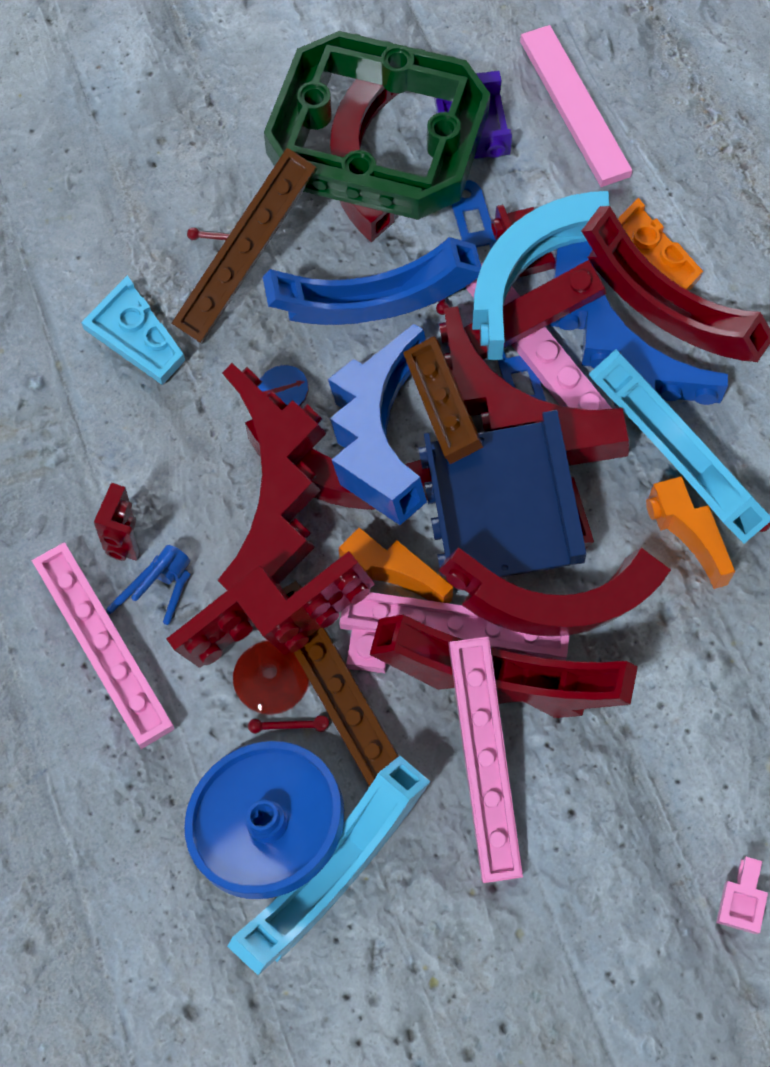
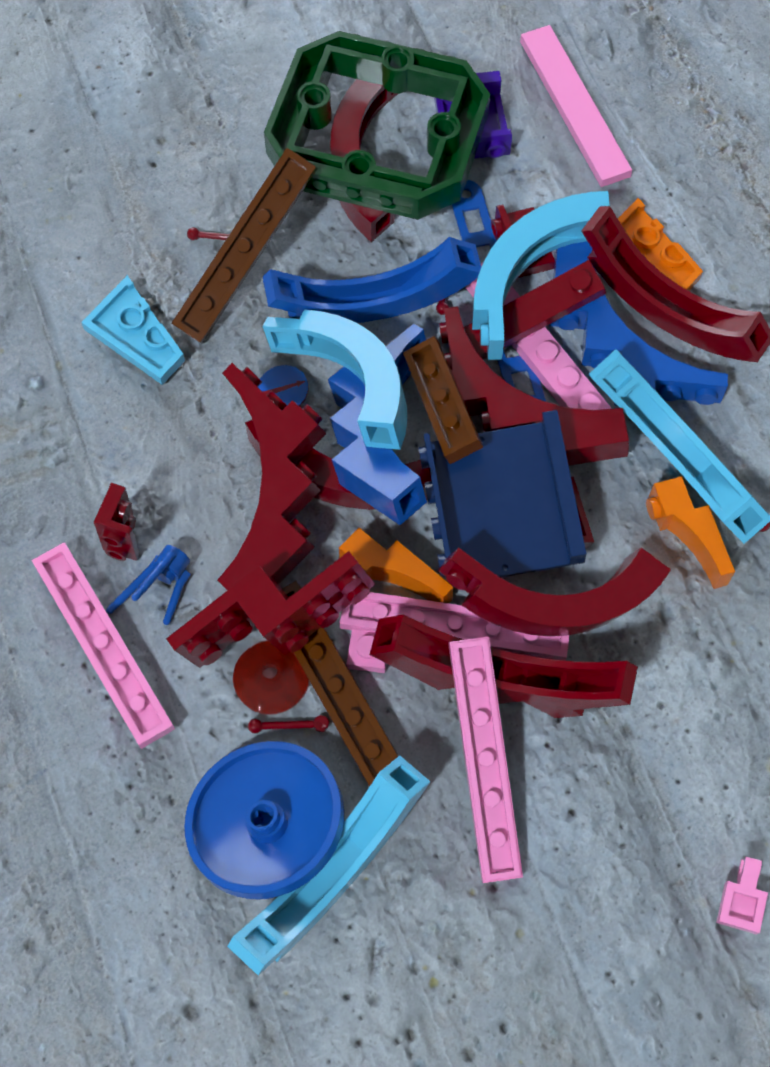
(357, 349): none -> medium azure arch

